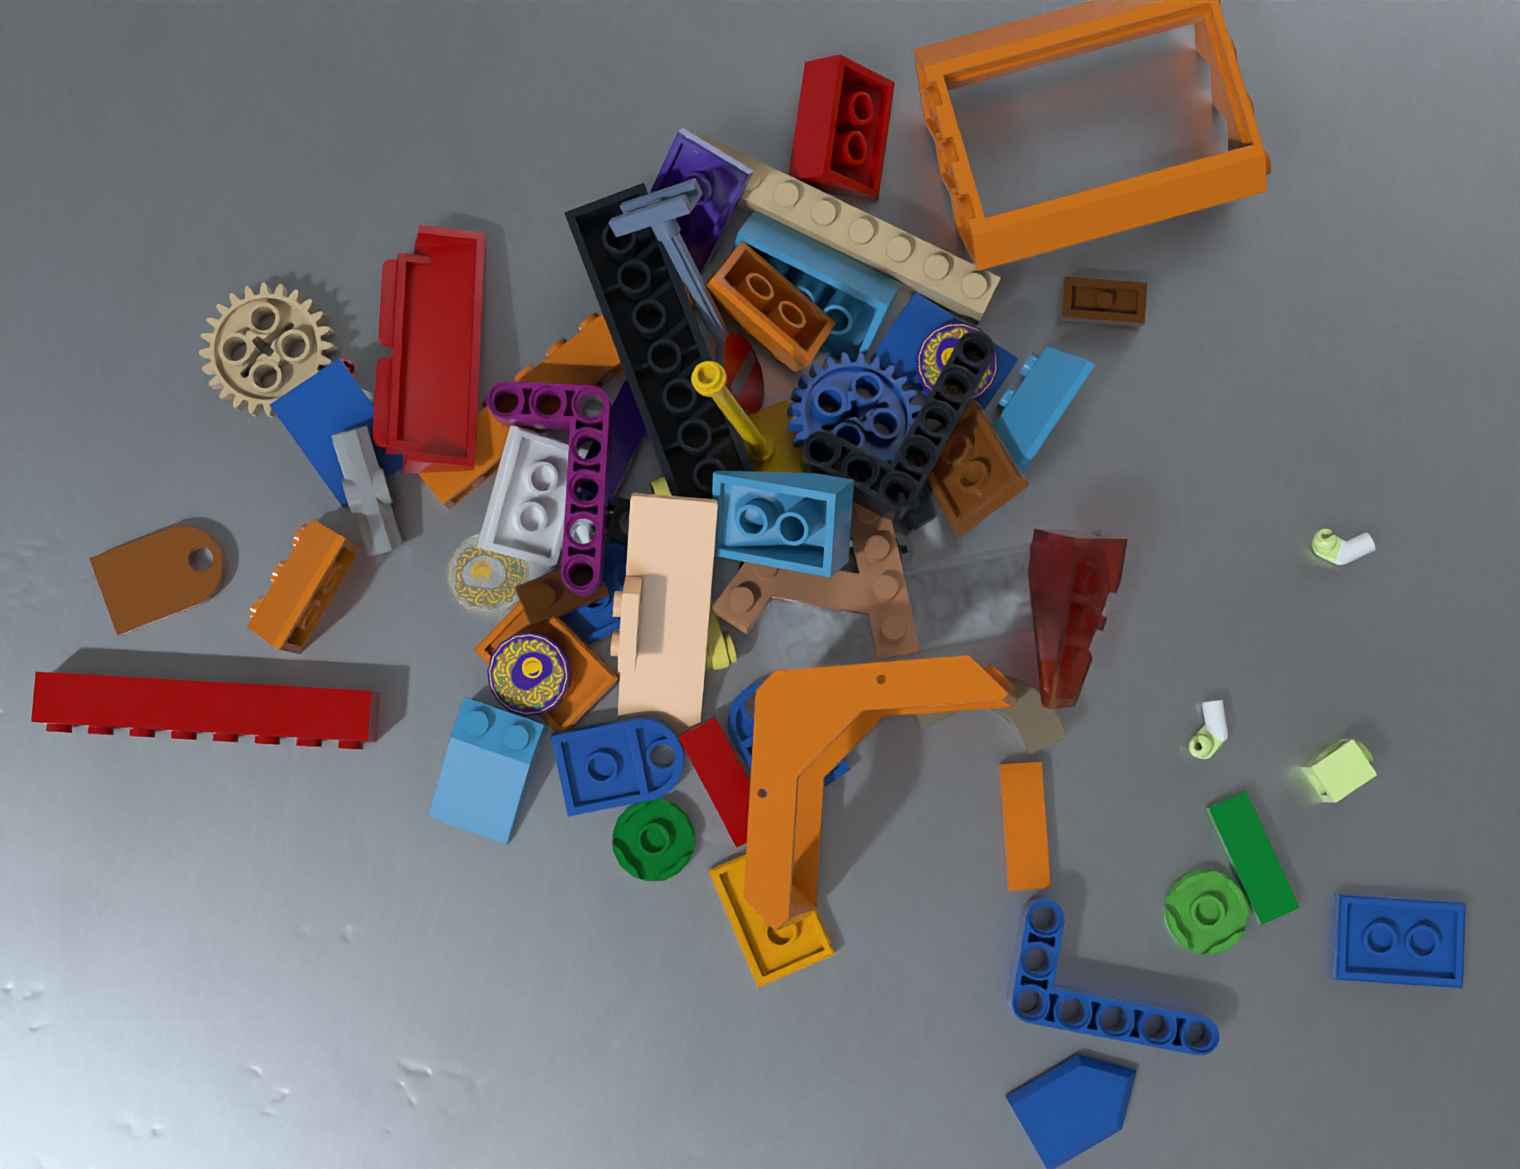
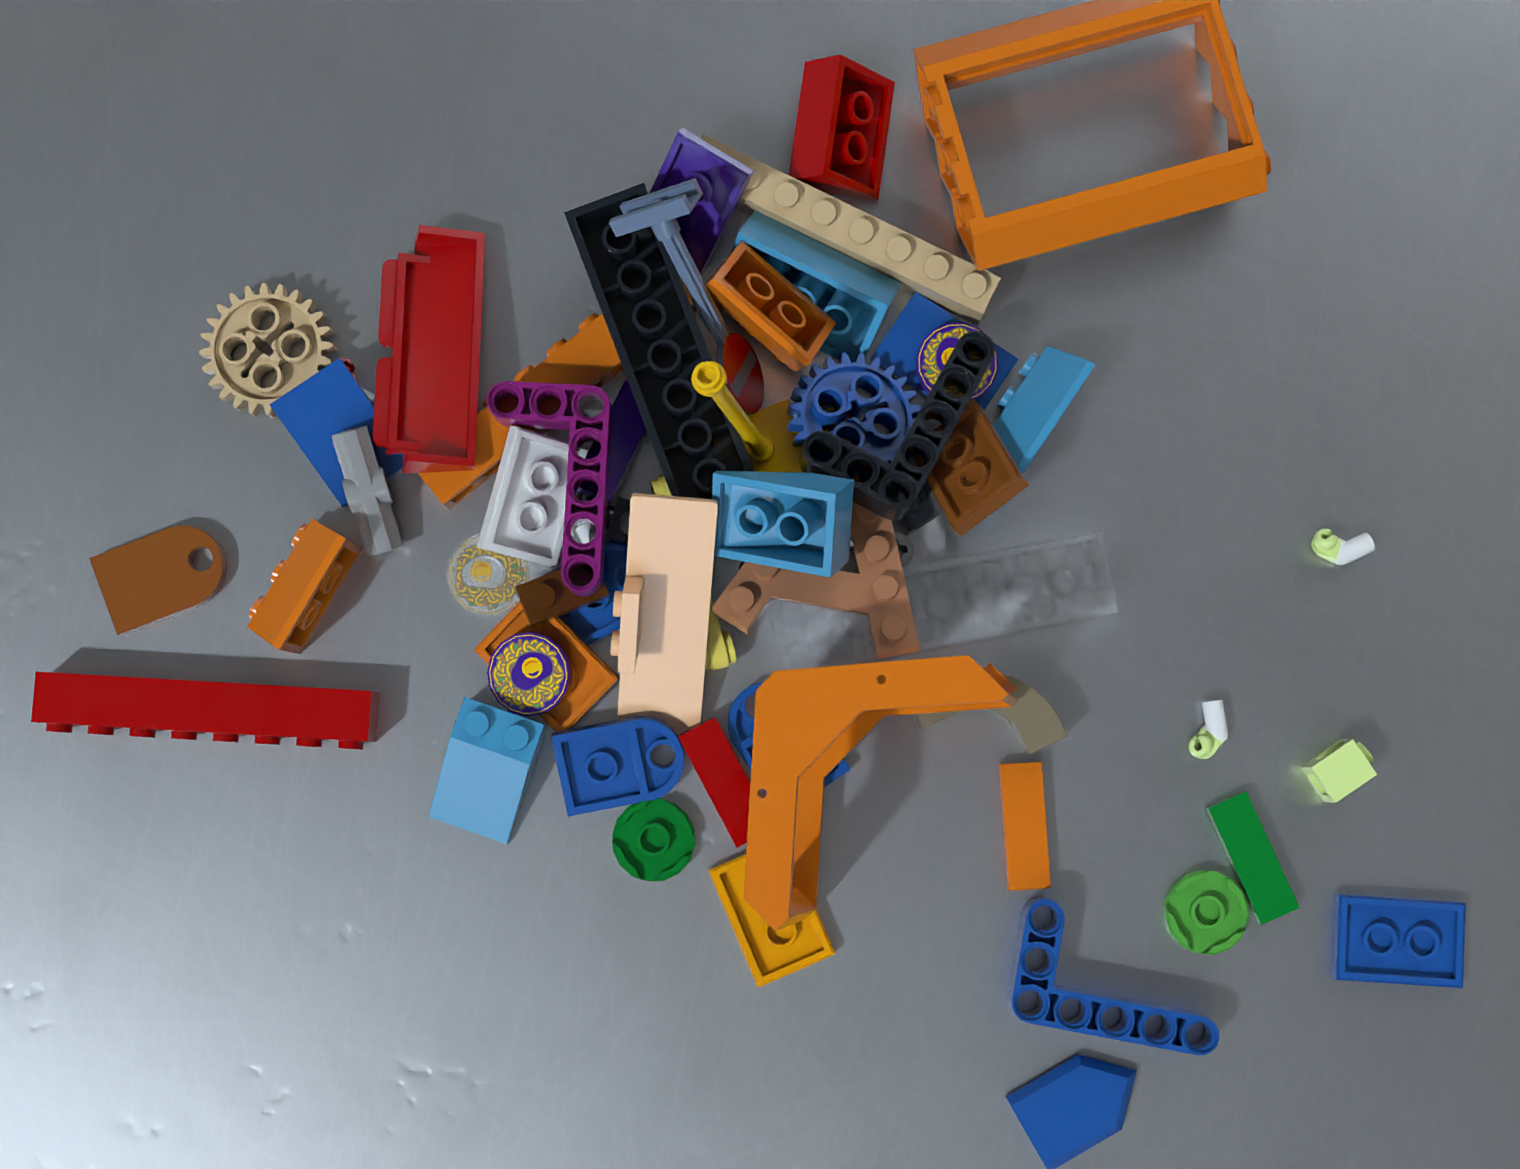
(1068, 591): clear red wedge -> none
(1103, 301): reddish brown plate -> none

